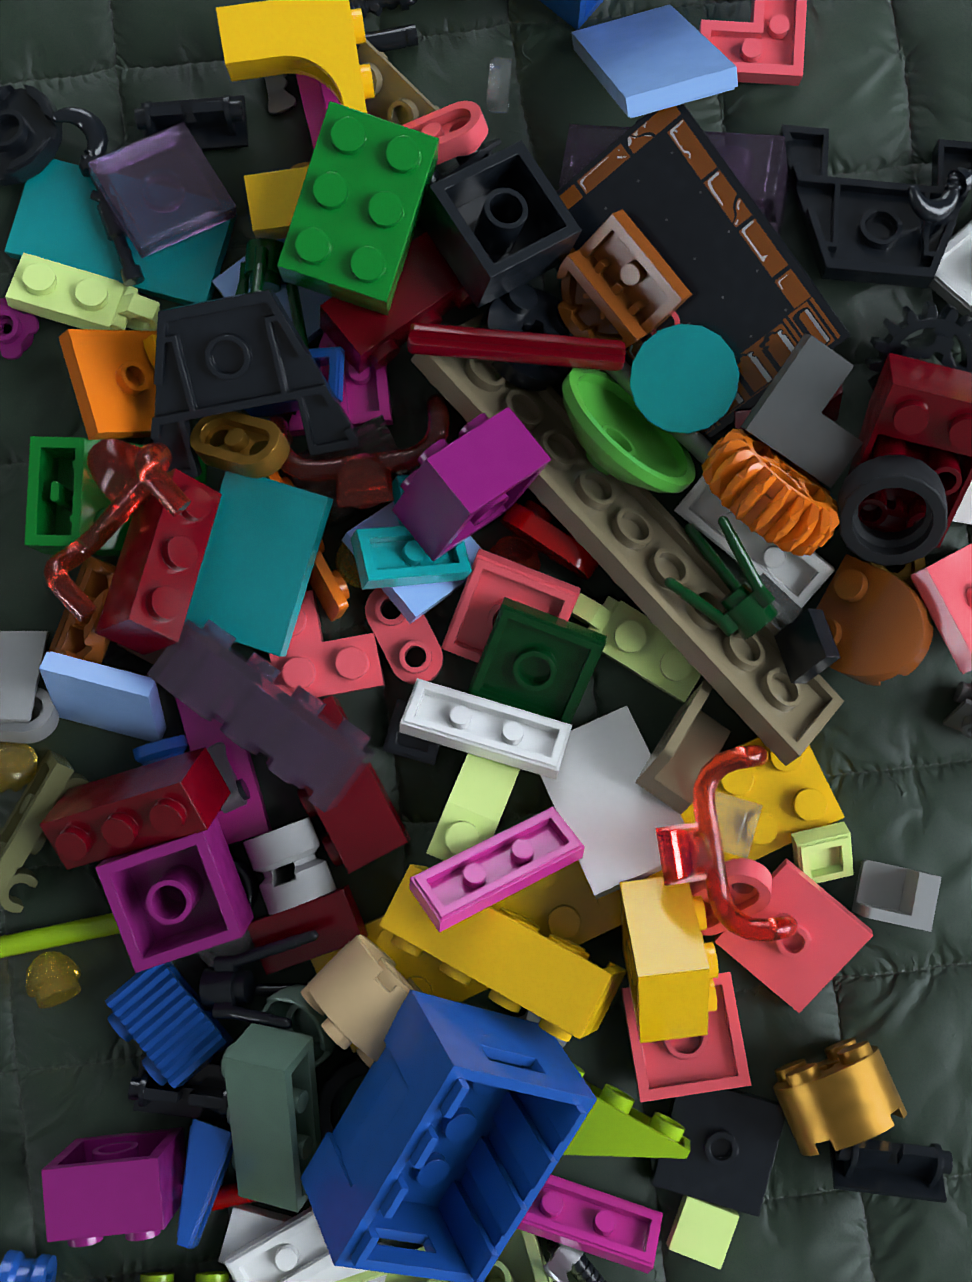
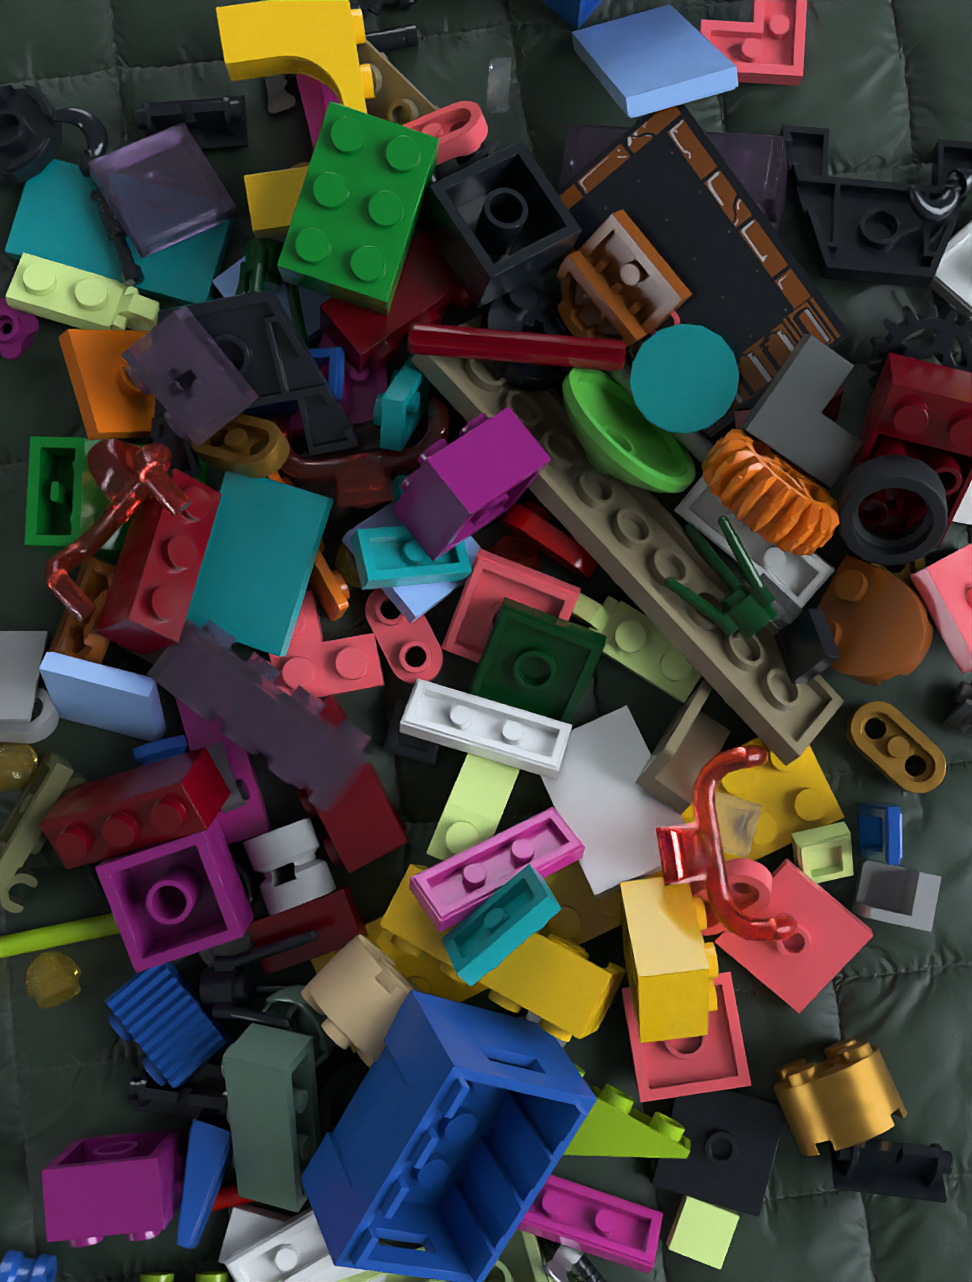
(168, 352): none -> clear purple brick
(401, 406): none -> teal plate
(500, 925): none -> teal plate
(879, 832): none -> blue slope
(893, 746): none -> pearl gold plate

